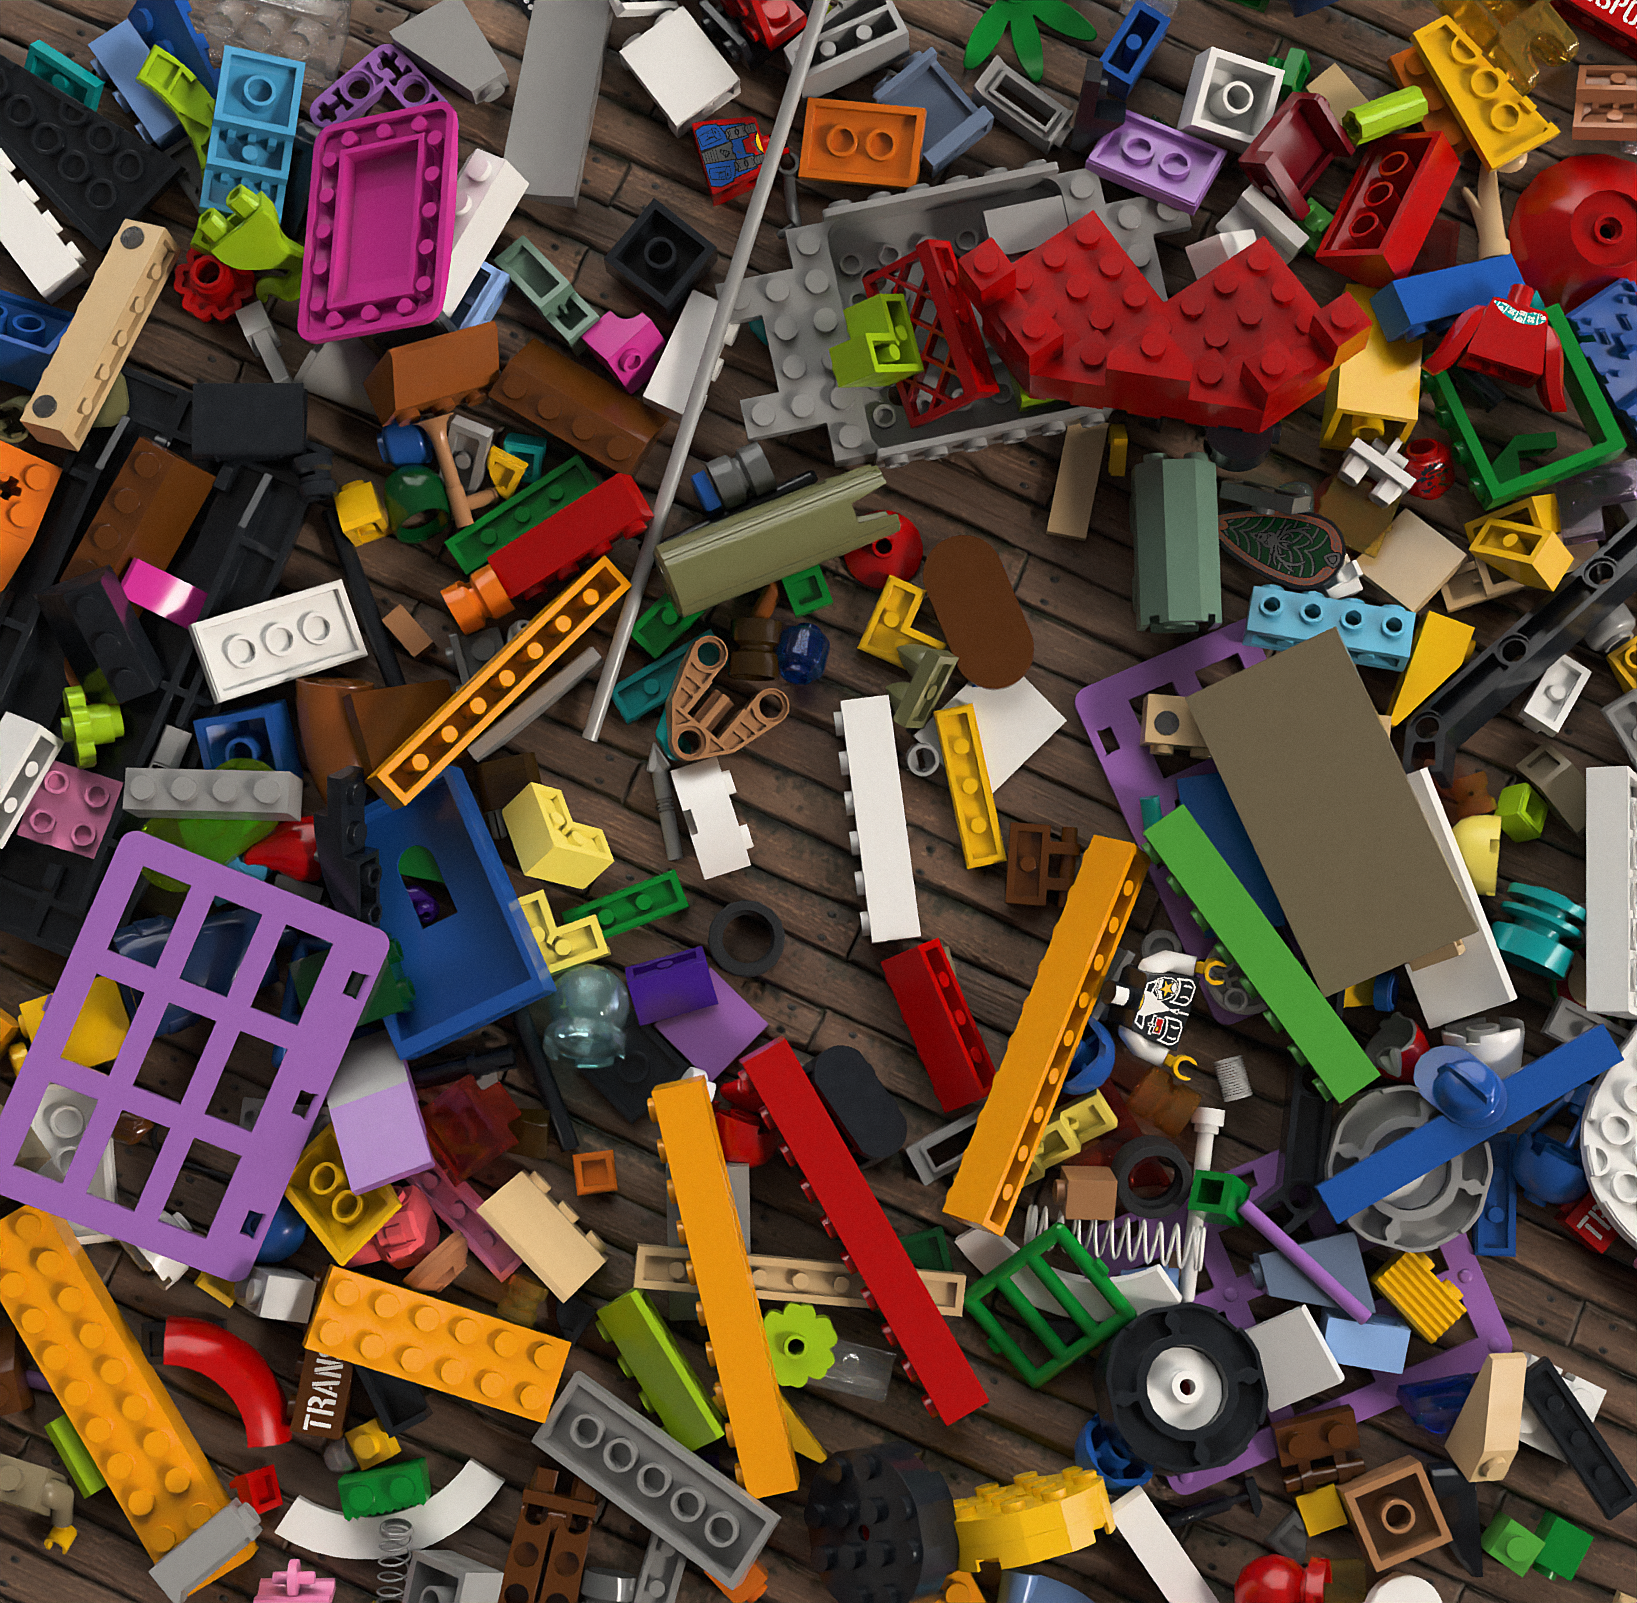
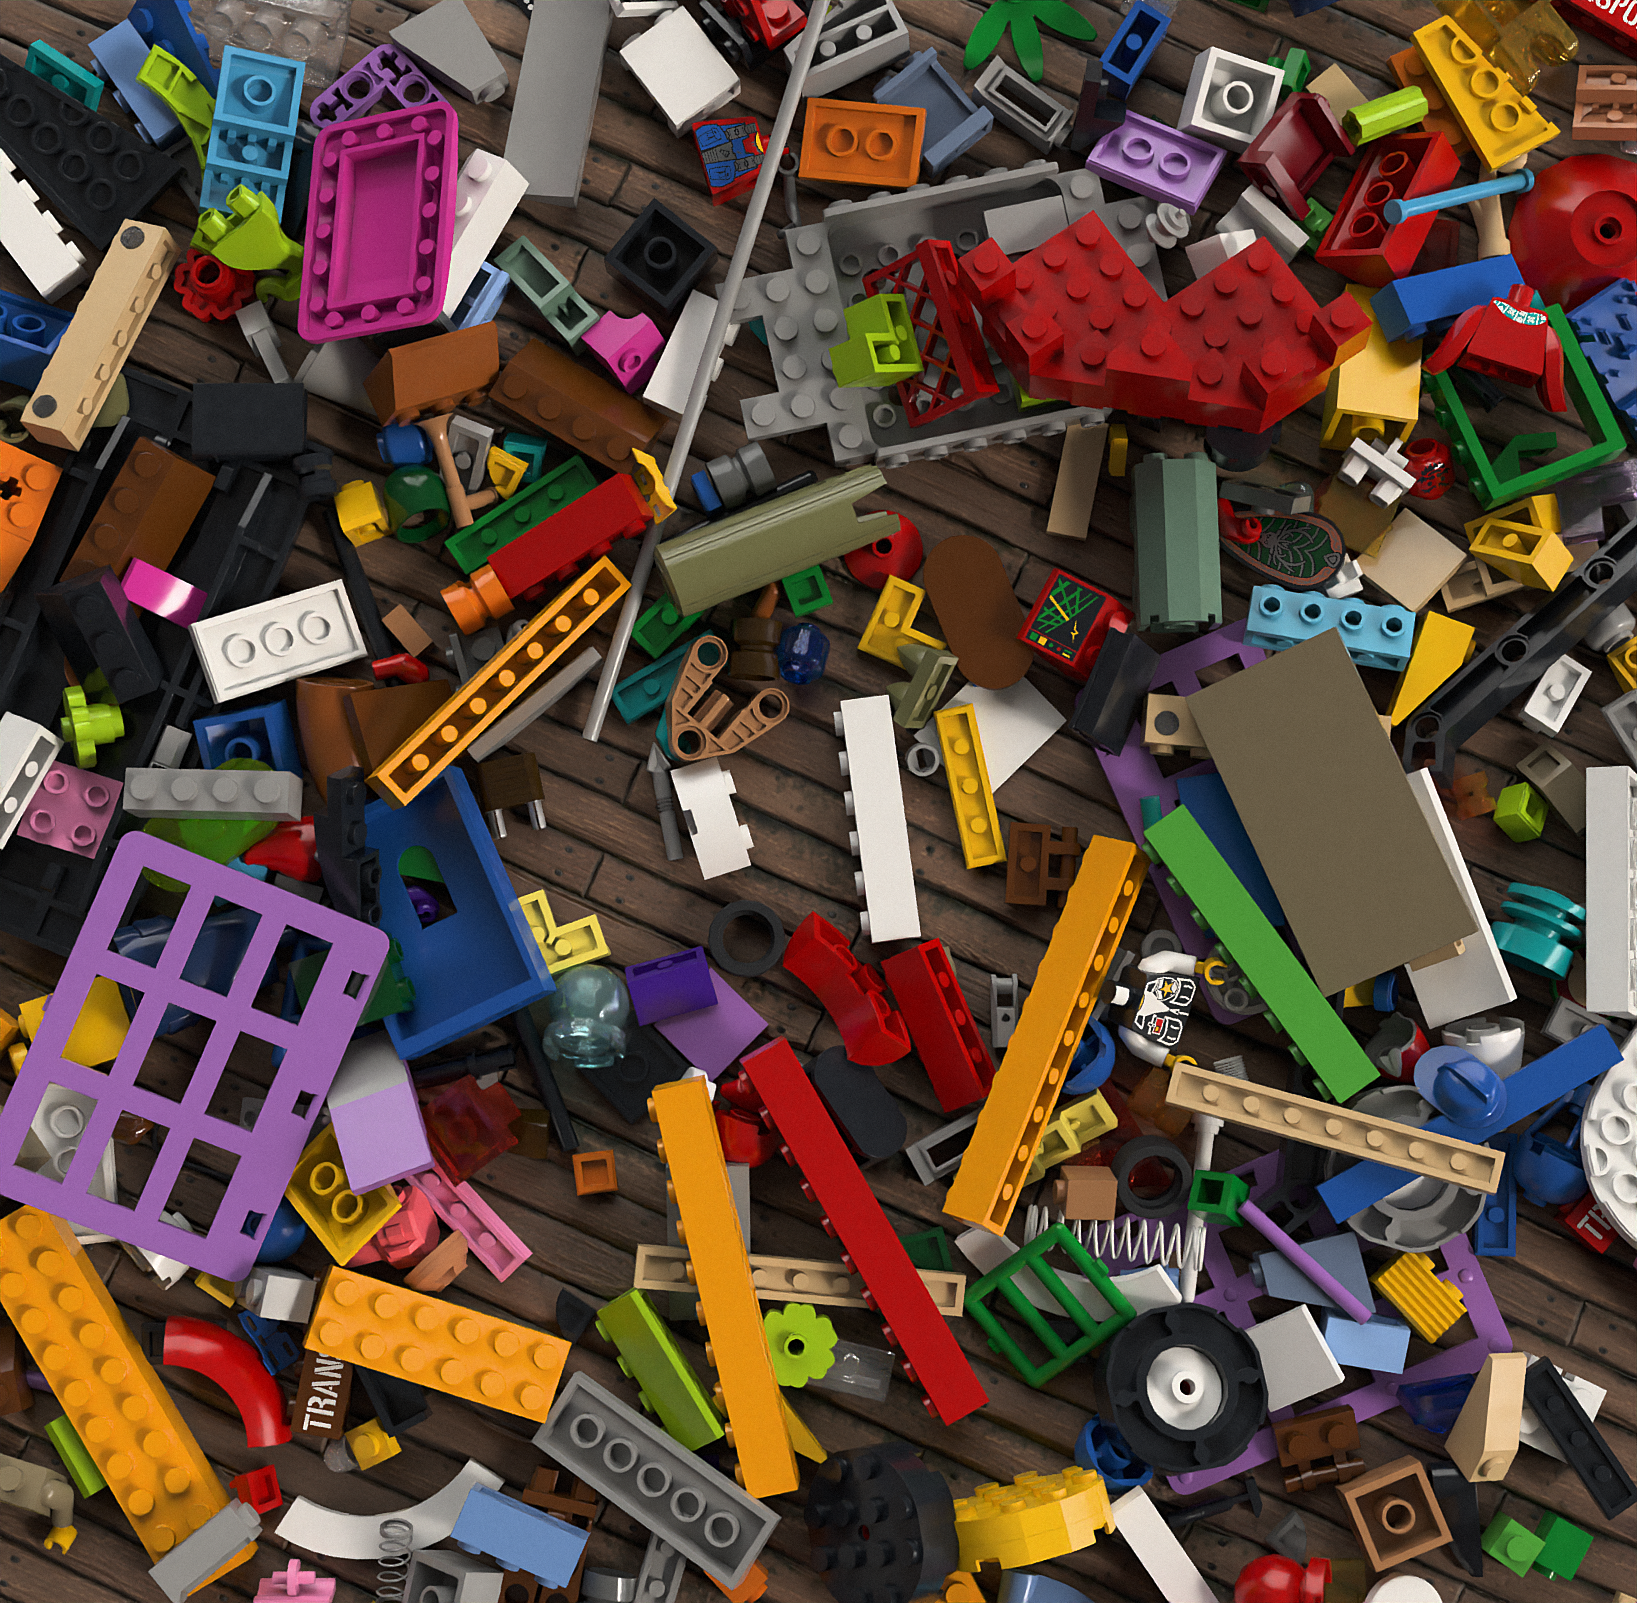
(274, 1342): none -> blue piece
(385, 1488): green brick -> none
(402, 666): none -> red arm
(519, 1536): none -> medium blue brick
(522, 1300): clear yellow wheel -> none
(544, 1233): tan slope -> none
(550, 842): light yellow panel -> none
(633, 905): green tile -> none
(655, 486): none -> yellow piece
(848, 991): none -> red brick
(1003, 1018): none -> light grey bar
(1072, 623): none -> slope
(1114, 691): none -> black piece
(1166, 225): none -> light grey wheel
(1236, 528): none -> red arm
(1320, 1509): yellow tile -> none
(1335, 1128): none -> tan plate
(1397, 210): none -> dark azure bar
(1480, 846): light yellow cylinder -> none

